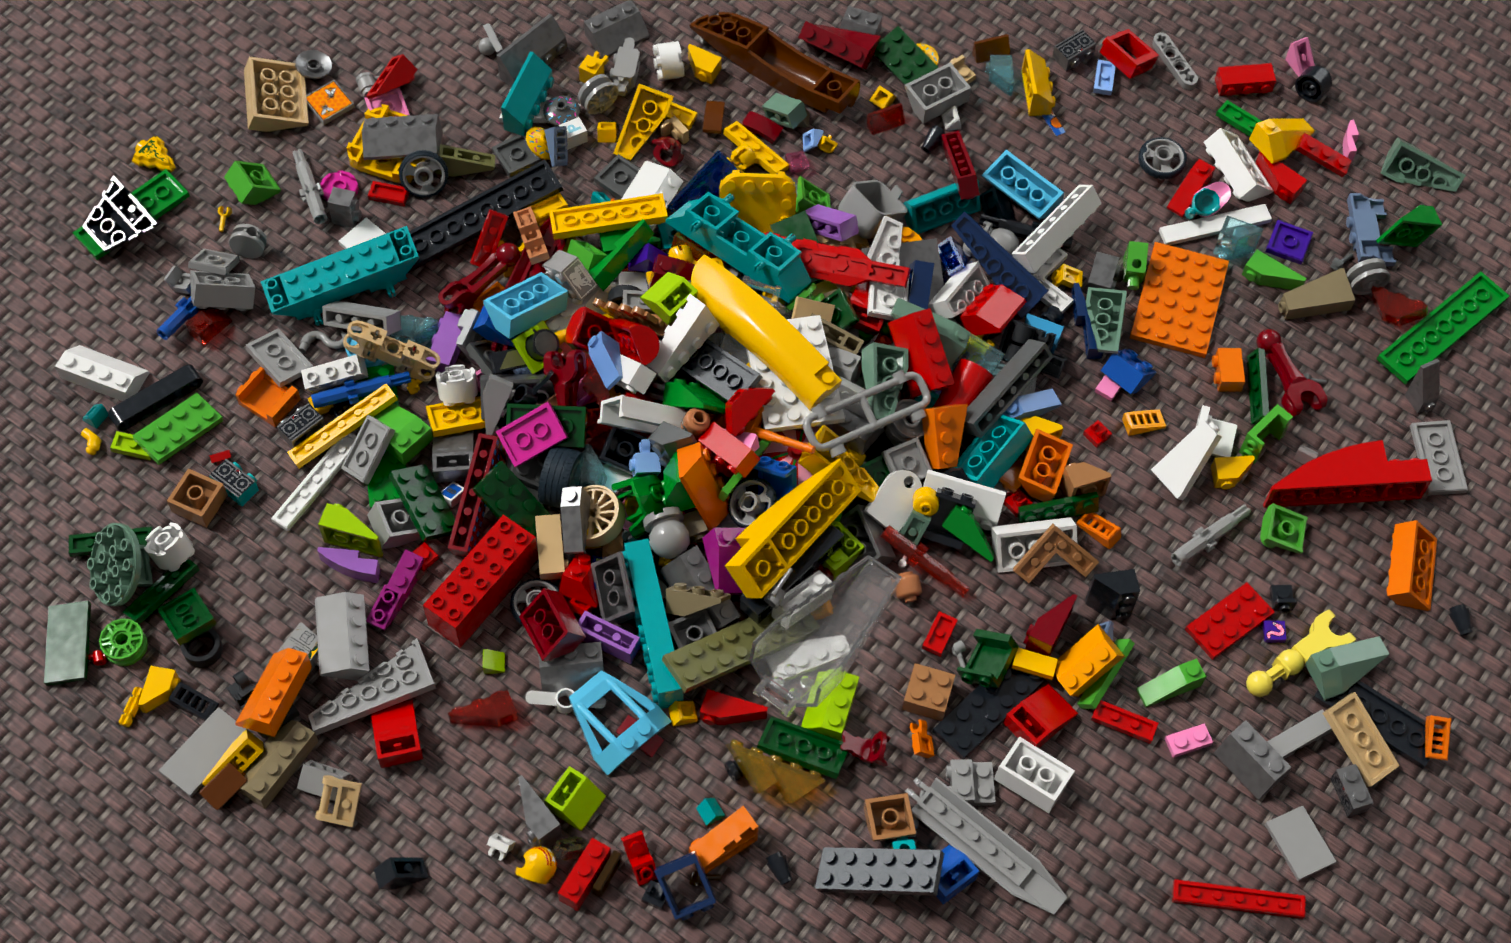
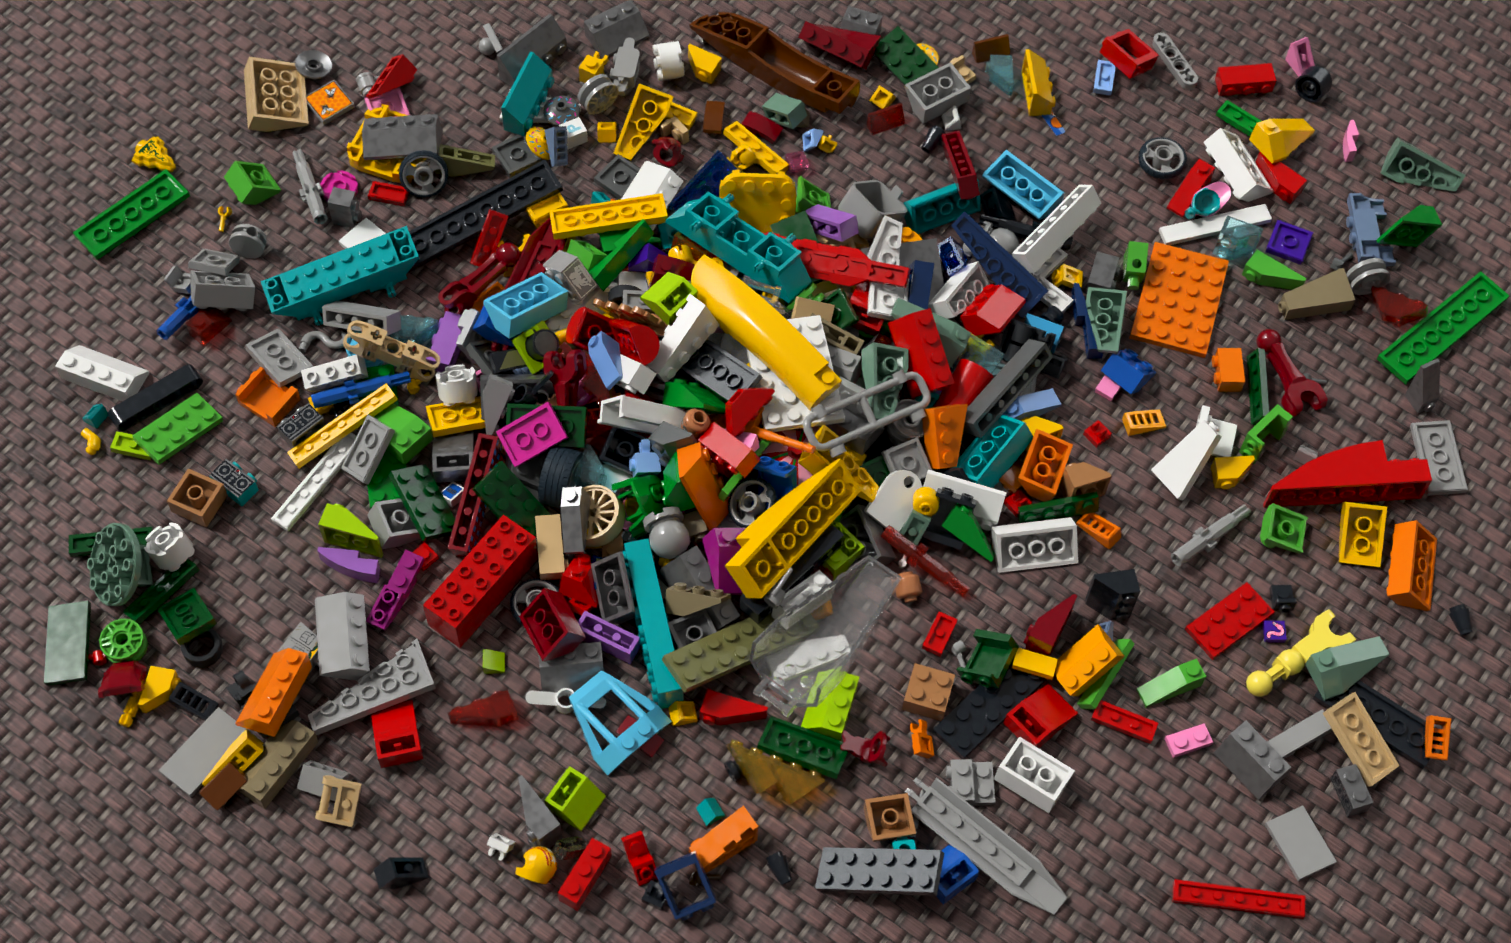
(118, 217): black wedge -> none
(123, 678): none -> dark red slope
(220, 457): red plate -> none
(531, 235): nougat slope -> none
(607, 873): dark brown tile -> none
(1049, 544): medium nougat plate -> none
(1074, 50): brick -> none
(1323, 155): red plate -> none
(1361, 533): none -> yellow slope

